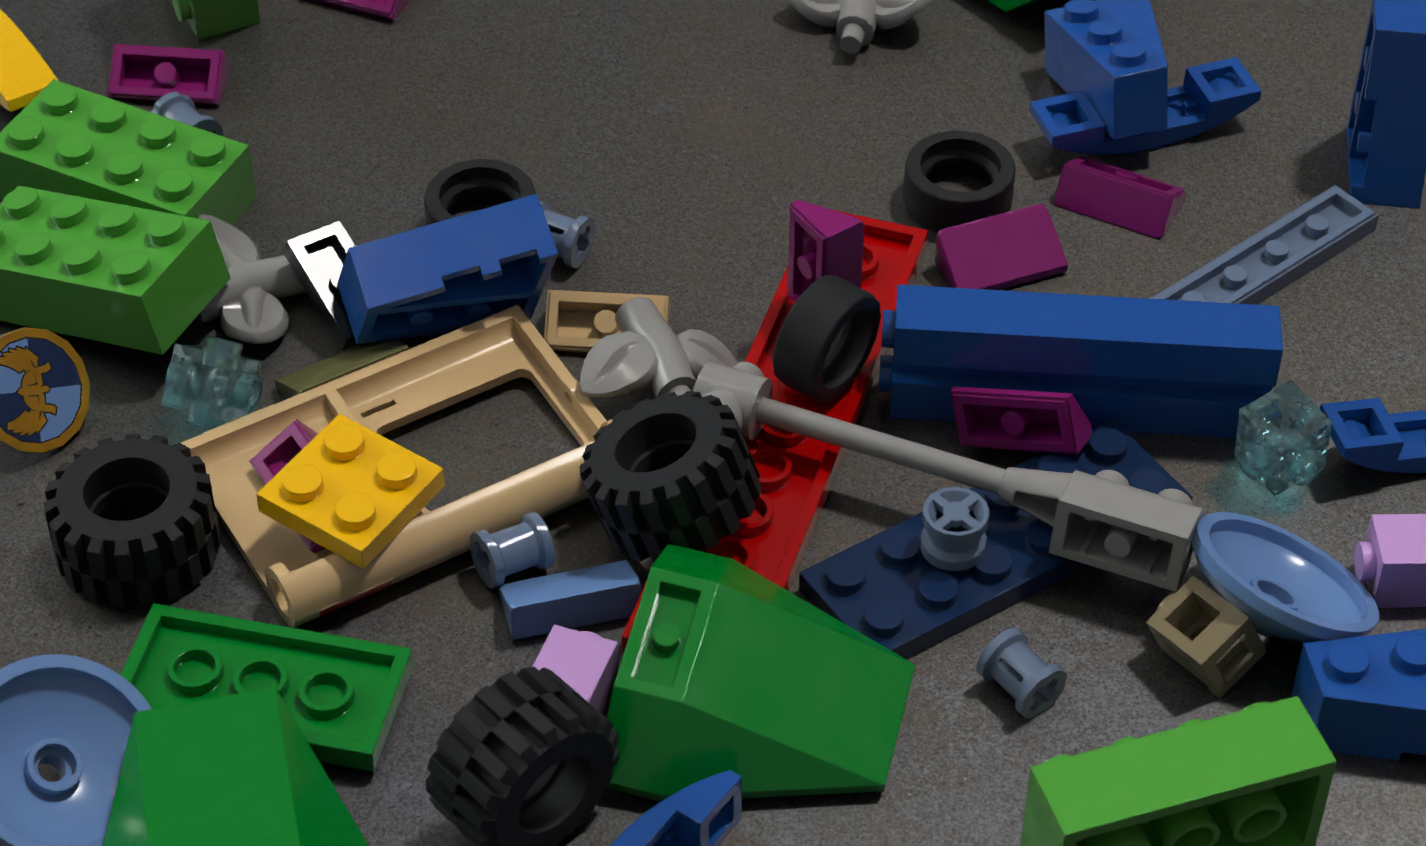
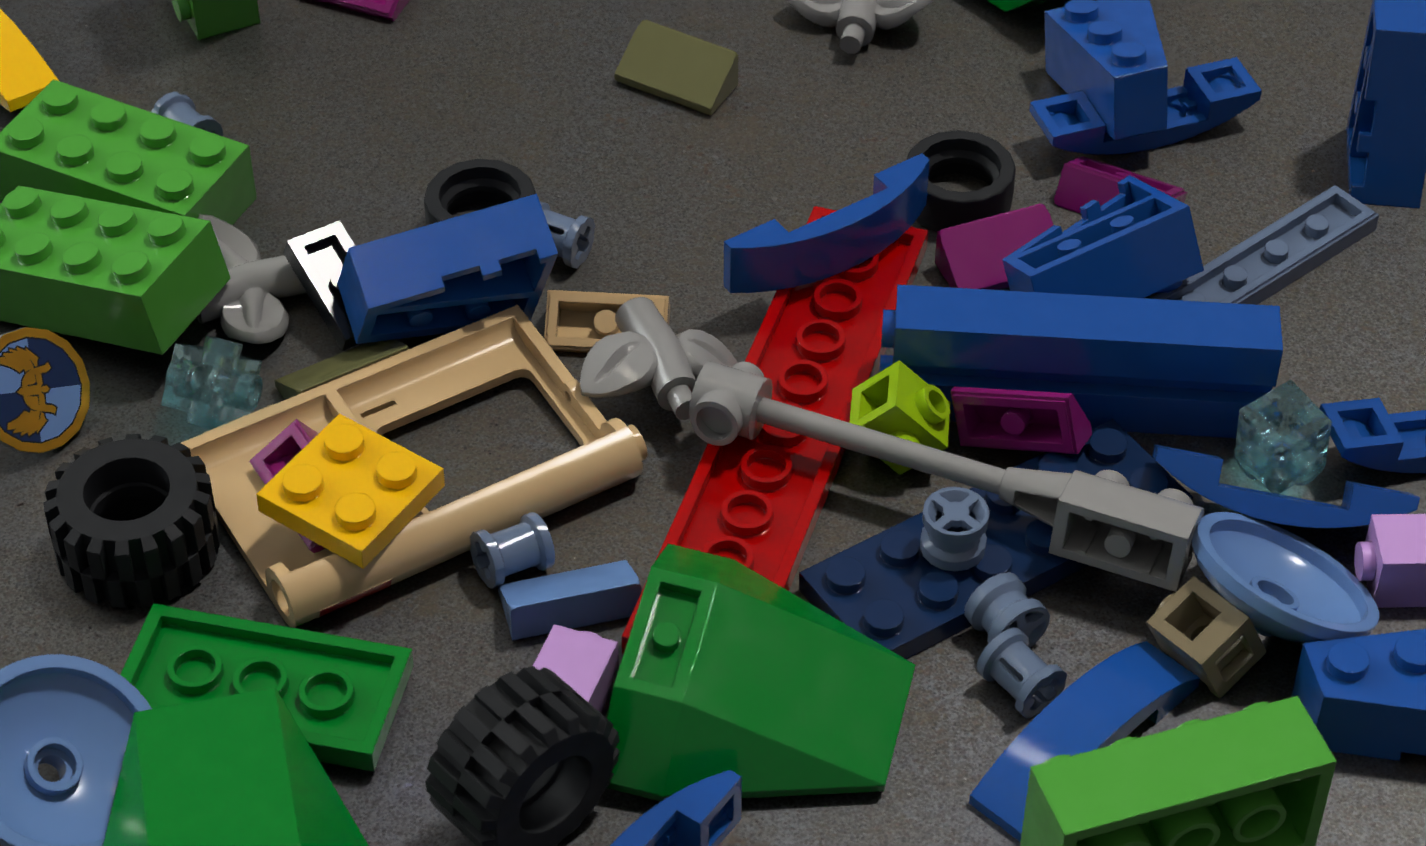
(153, 71): magenta slope -> none
(670, 475): black tyre -> none
(678, 67): none -> olive slope
(779, 259): none -> blue slope
(822, 245): magenta slope -> none
(826, 338): black tyre -> none
(903, 407): none -> lime brick
(1003, 605): none -> sand blue wheel
(1084, 717): none -> blue slope
(1121, 249): none -> blue wedge
(1359, 501): none -> blue slope

